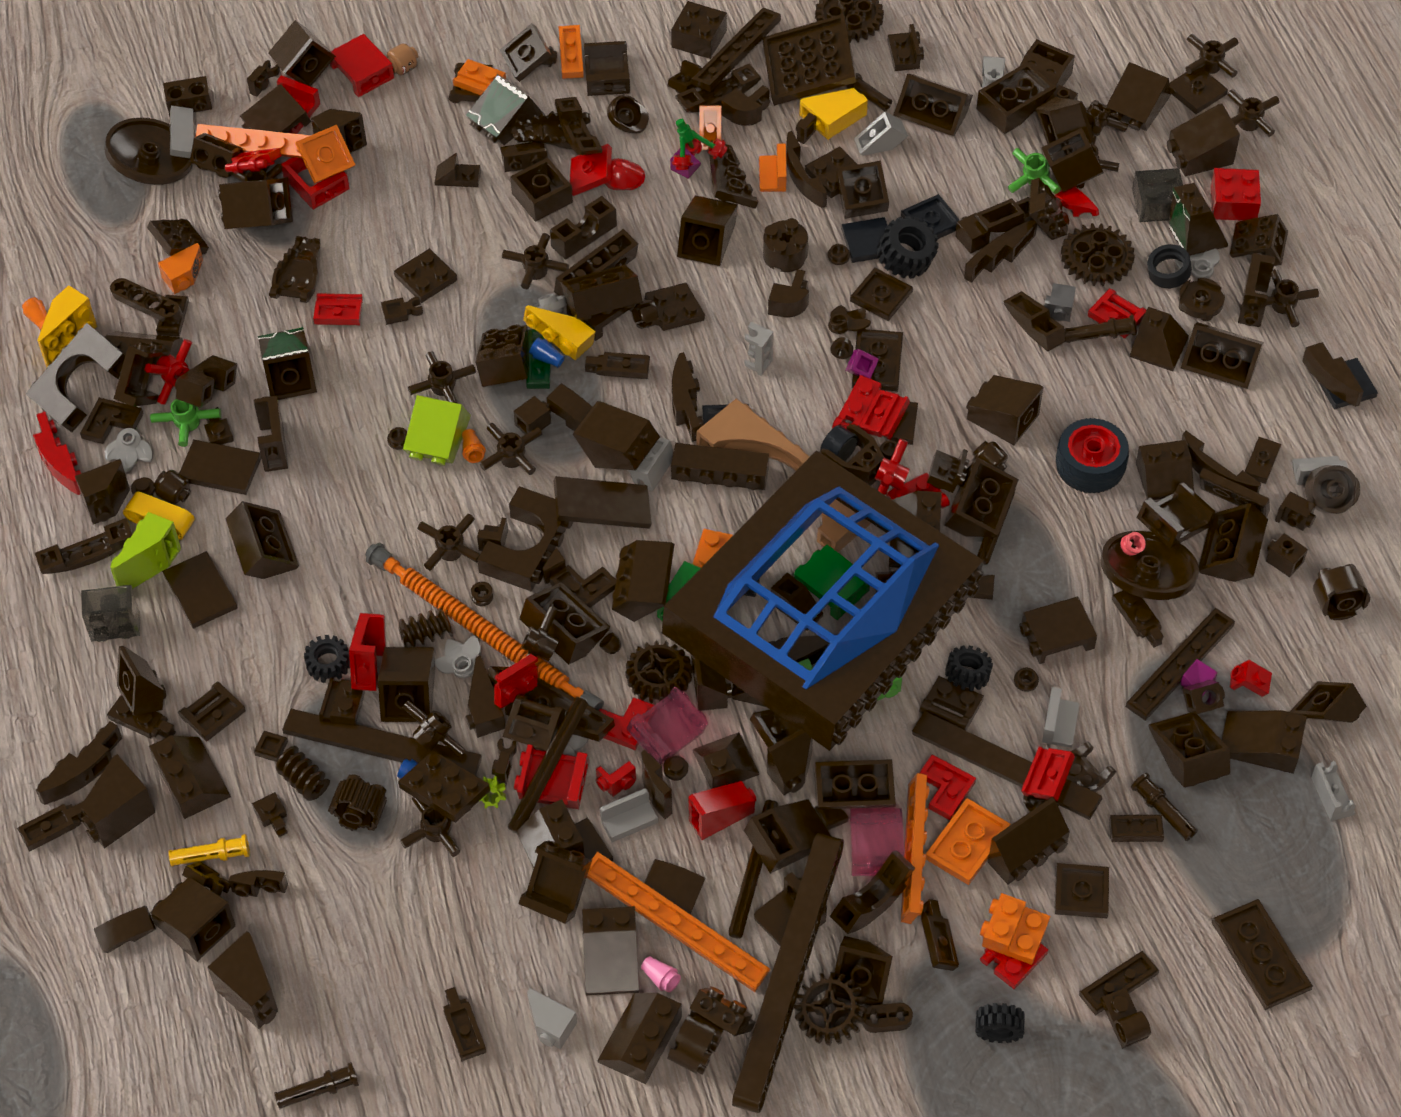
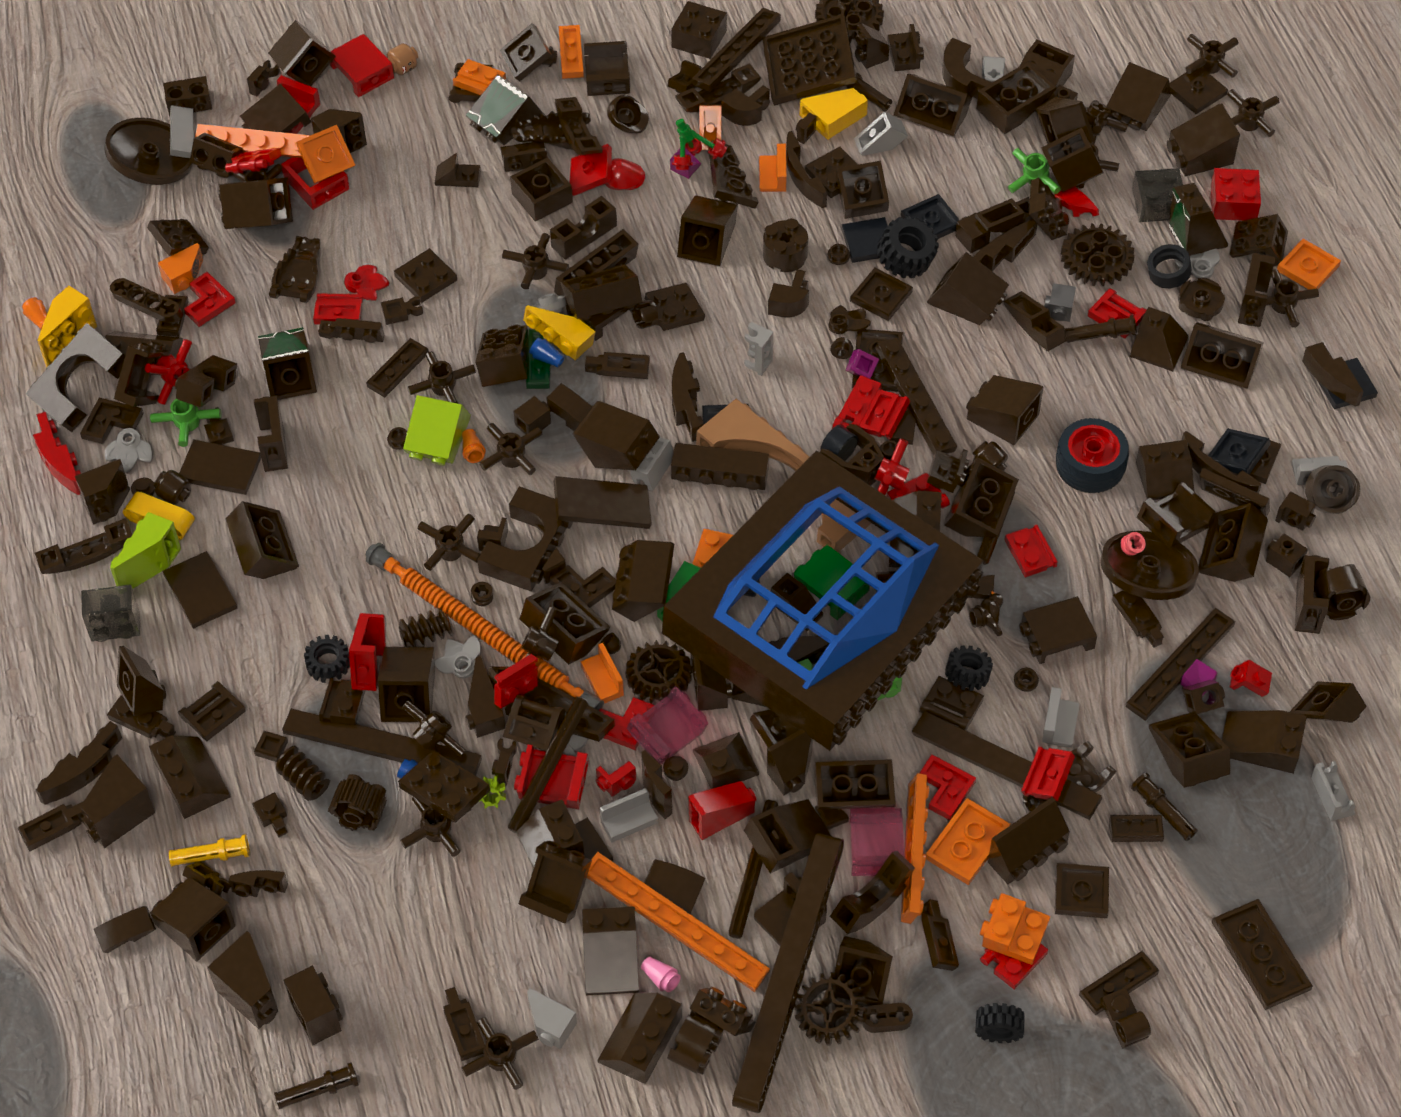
(211, 302): none -> red plate
(314, 1004): none -> dark brown brick
(352, 329): none -> dark brown hinge
(366, 282): none -> red plate
(397, 367): none -> dark brown tile
(507, 1048): none -> dark brown bar
(603, 675): none -> orange panel
(871, 46): none -> dark brown slope
(921, 405): none -> dark brown plate
(954, 71): none -> dark brown arch
(969, 291): none -> dark brown slope
(987, 613): none -> dark brown animal
(1030, 550): none -> red plate
(1239, 450): none -> black tile
(1308, 265): none -> orange plate
(1310, 610): none -> dark brown panel

